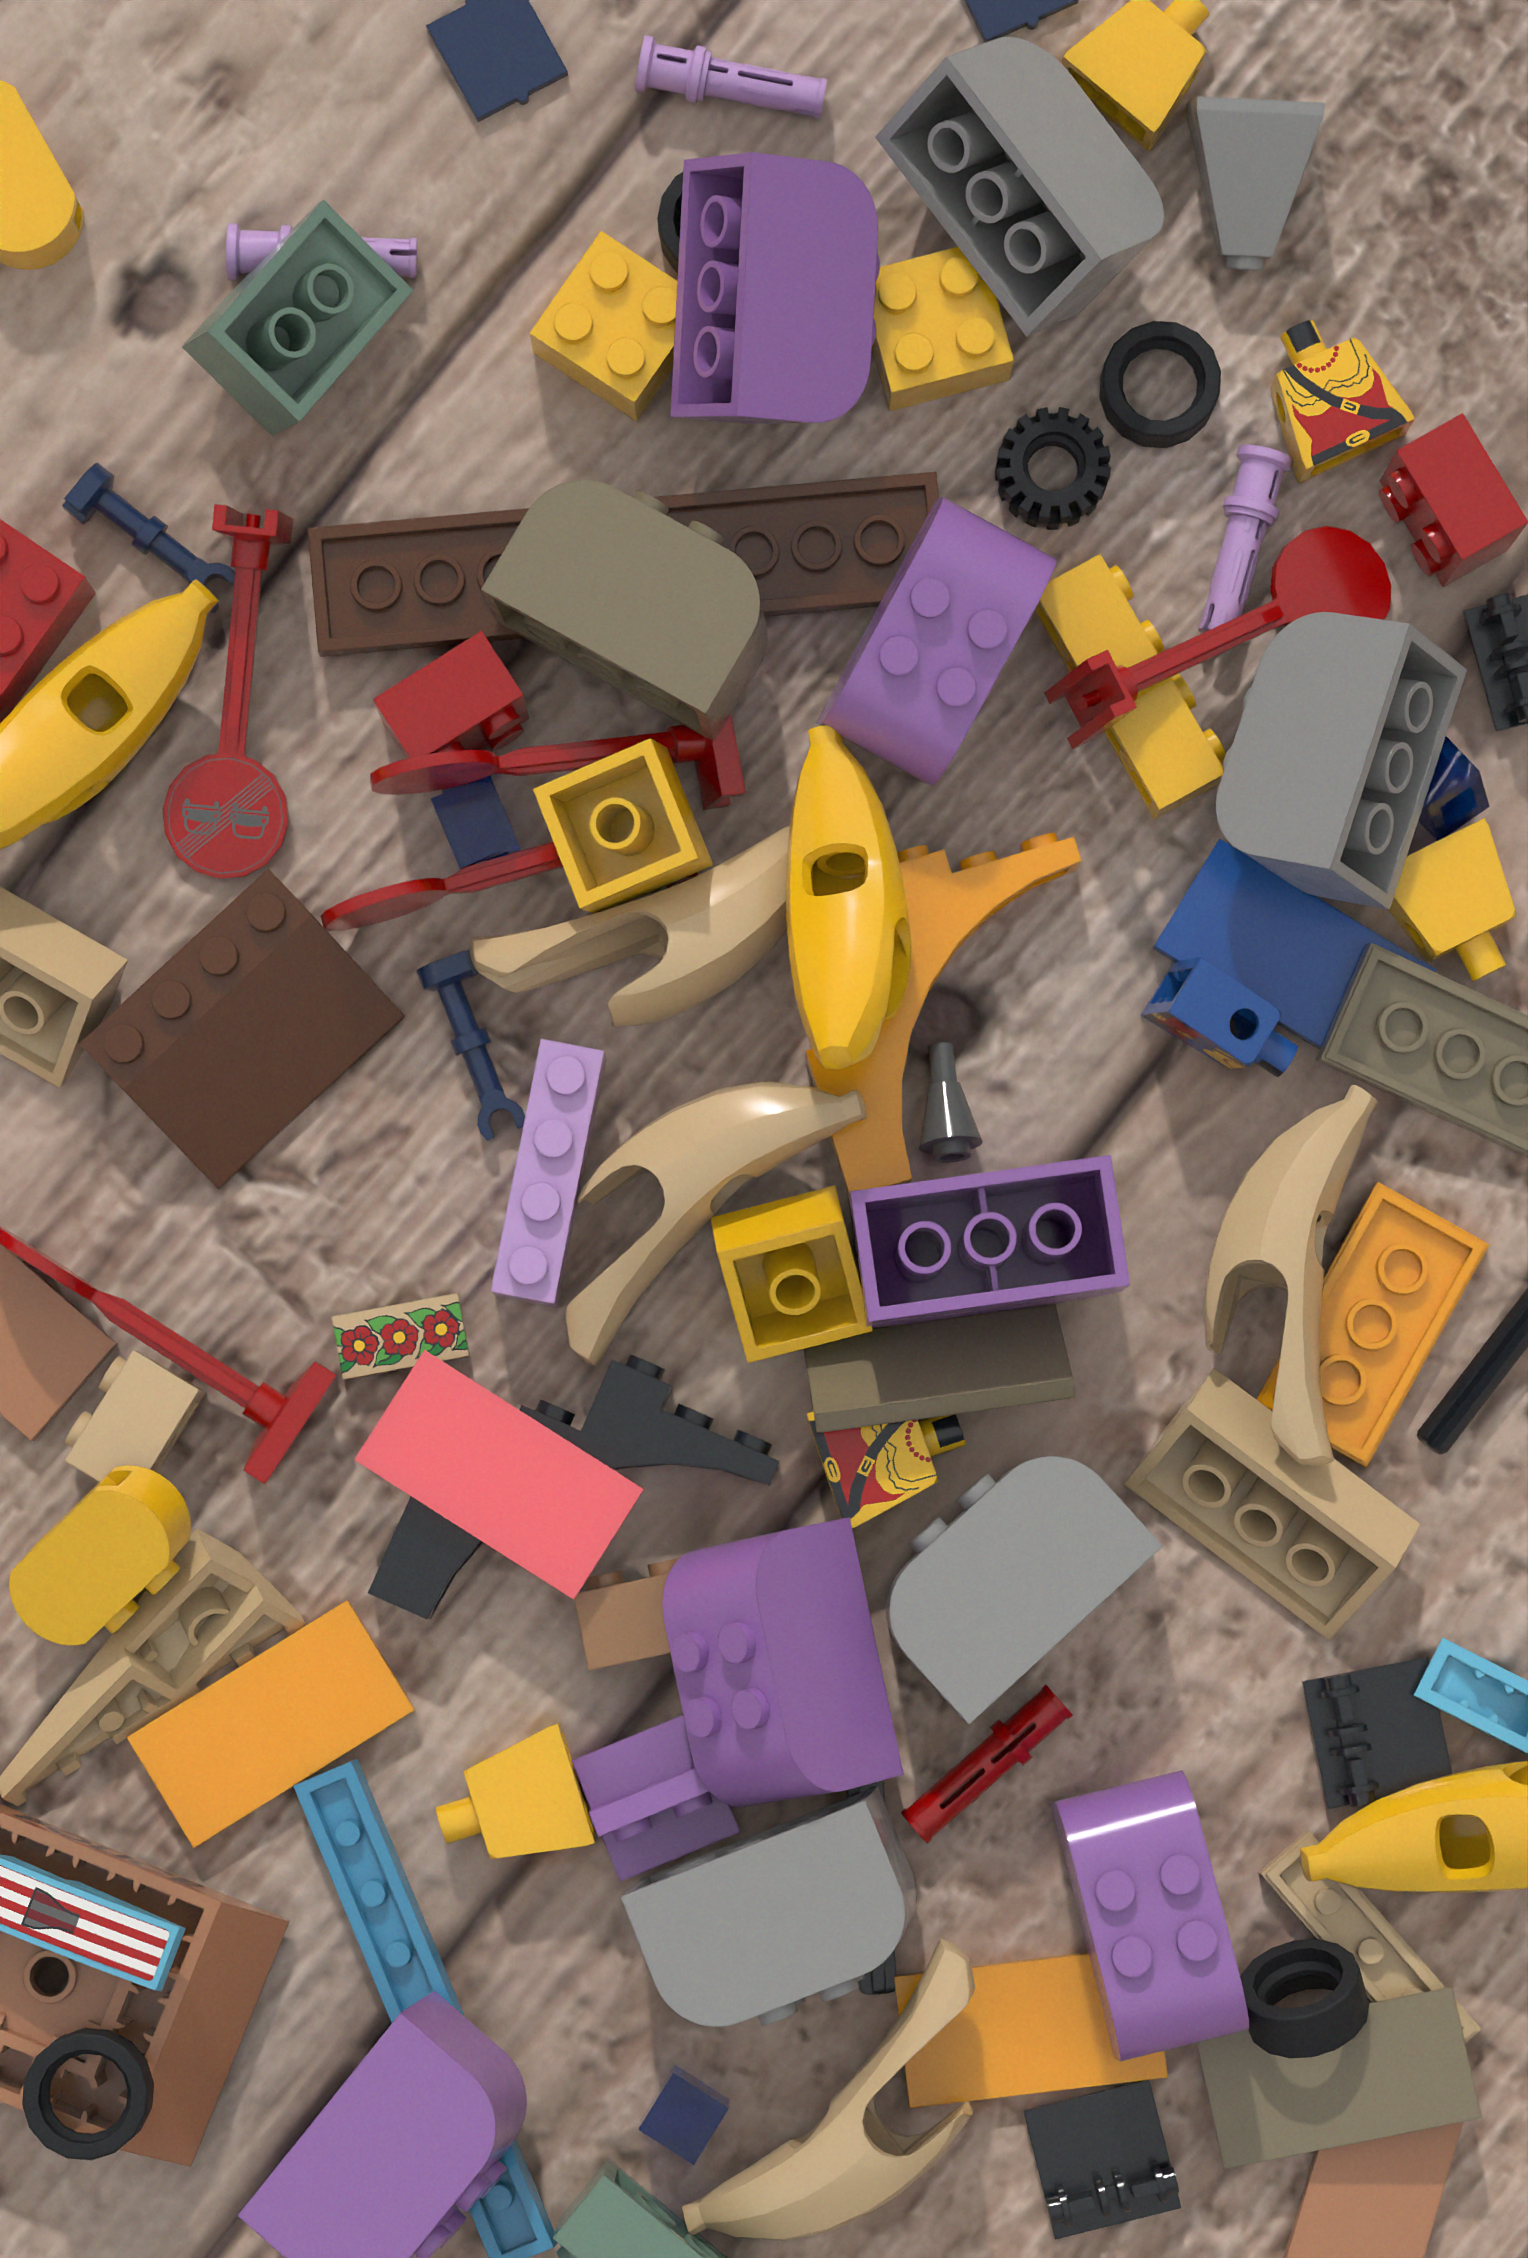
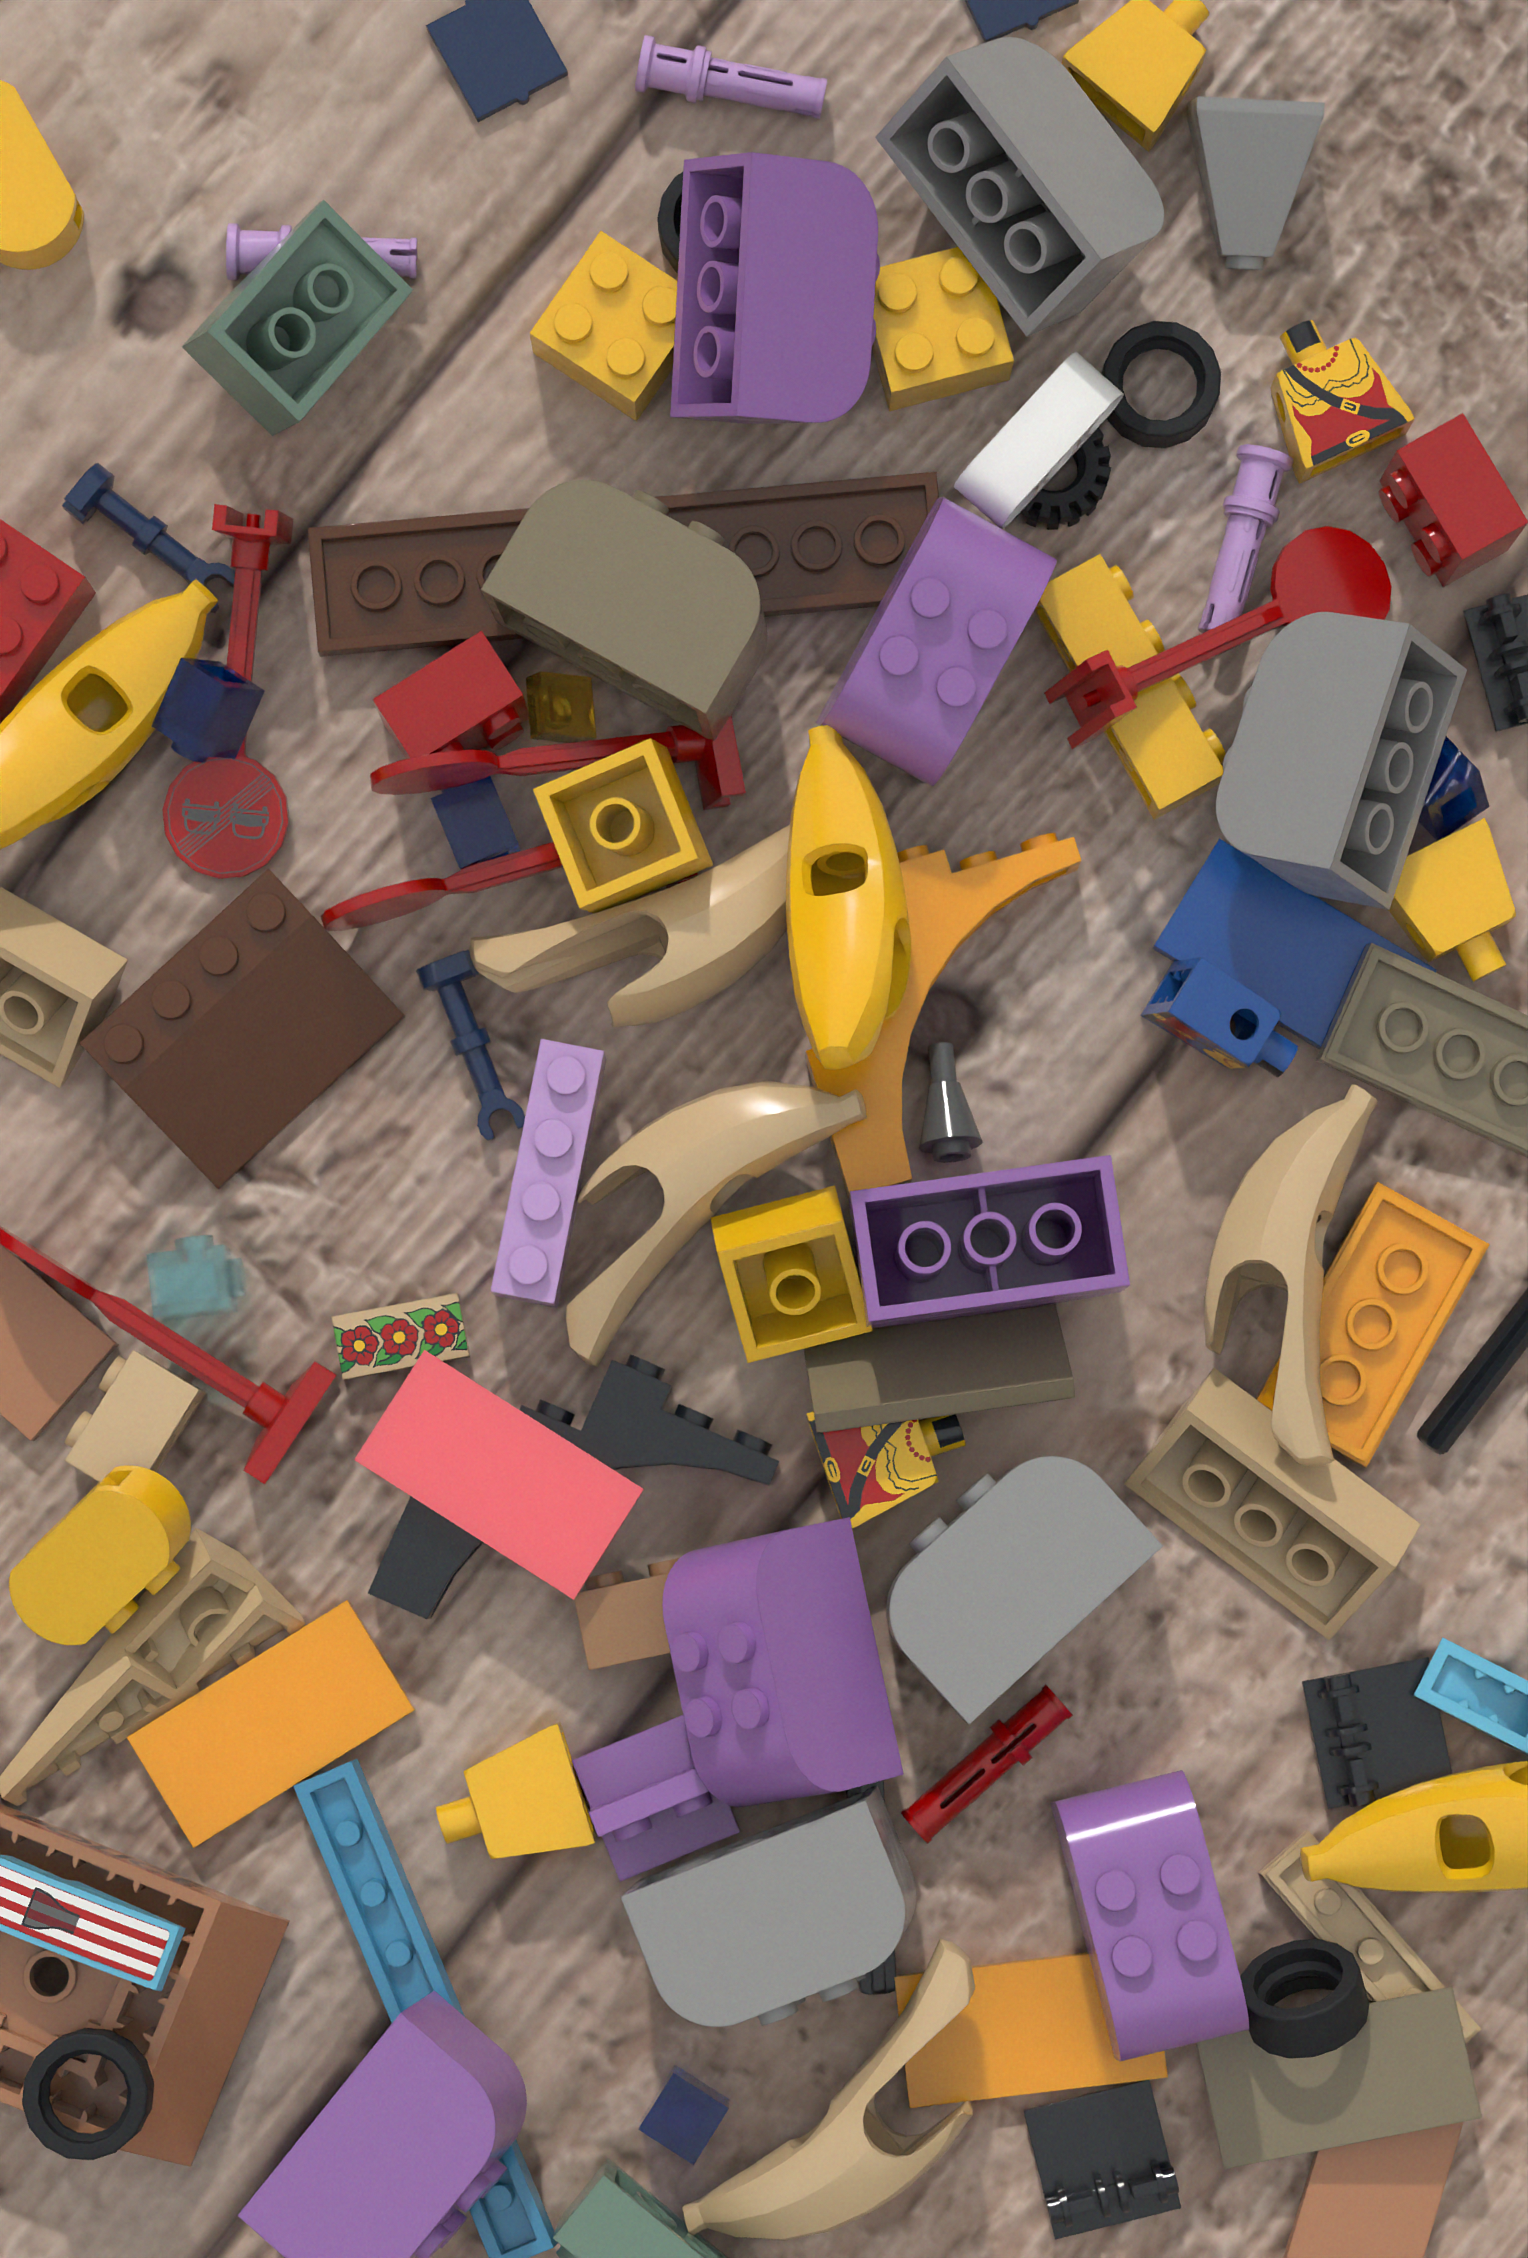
(195, 1279): none -> clear light blue brick
(207, 710): none -> clear blue brick
(560, 707): none -> clear yellow plate
(1038, 440): none -> white beam

